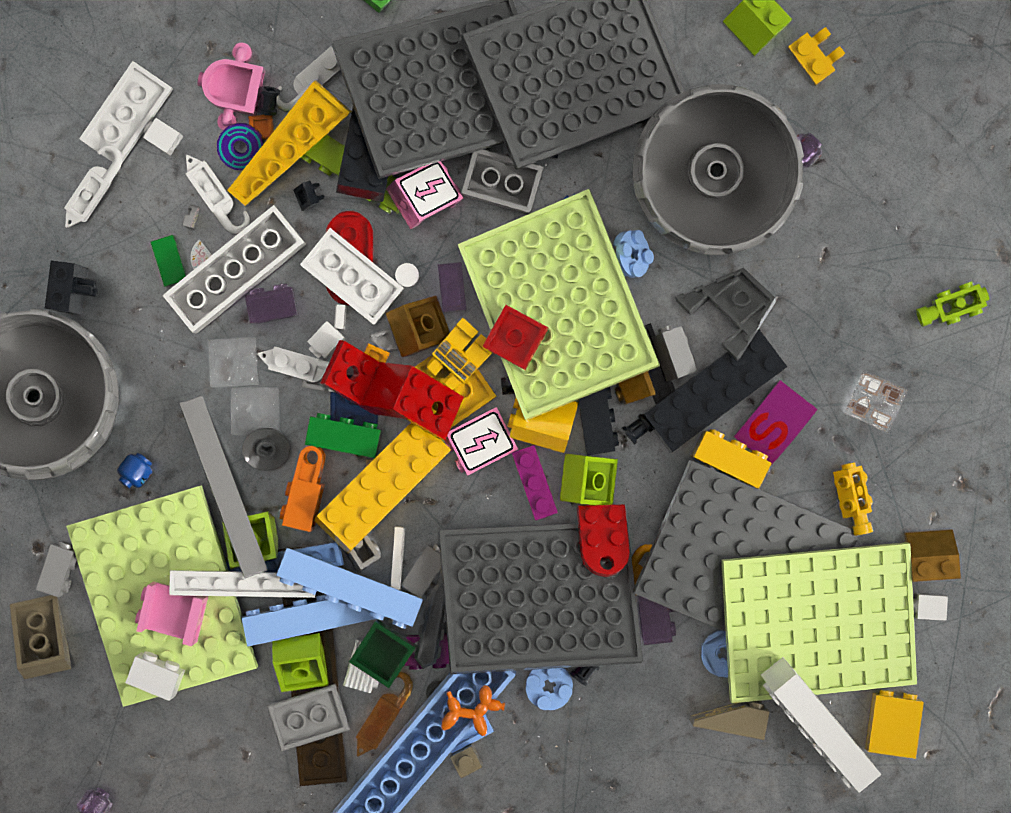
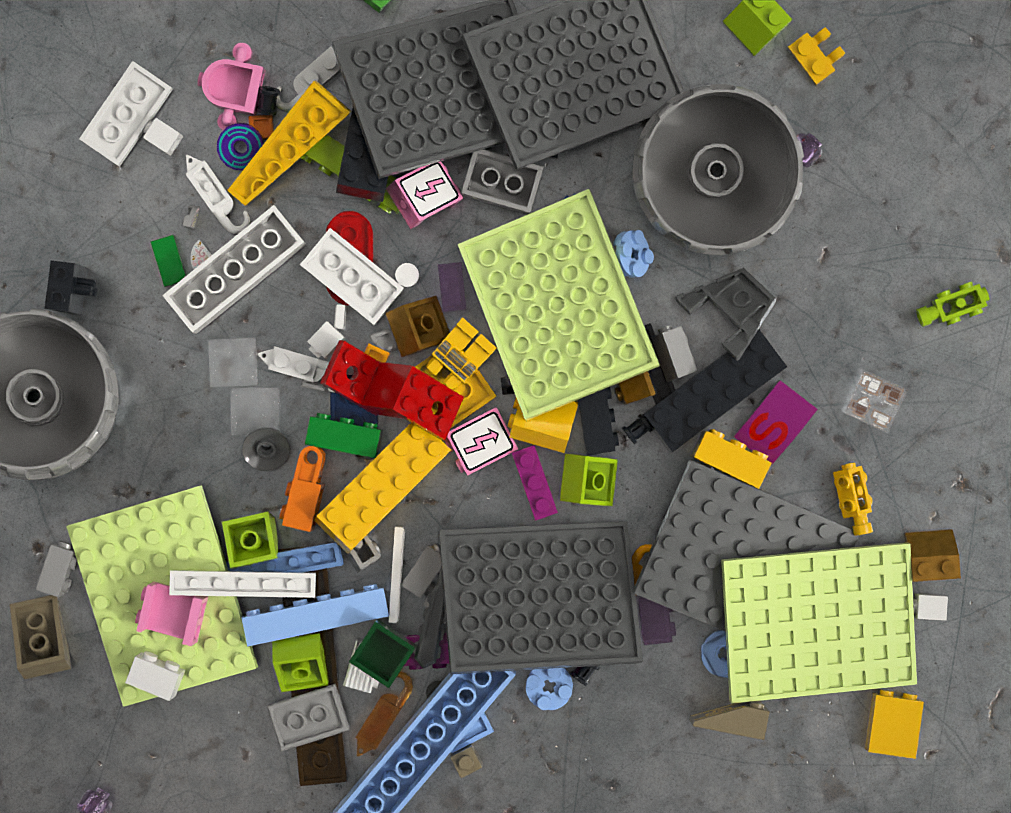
(92, 188): white plate -> none
(134, 470): blue head -> none
(223, 487): light grey tile -> none
(271, 304): clear purple brick -> none
(306, 195): black tile -> none
(349, 587): light blue brick -> none
(476, 714): orange piece -> none
(515, 337): red plate -> none
(603, 535): red plate -> none
(819, 725): white brick -> none

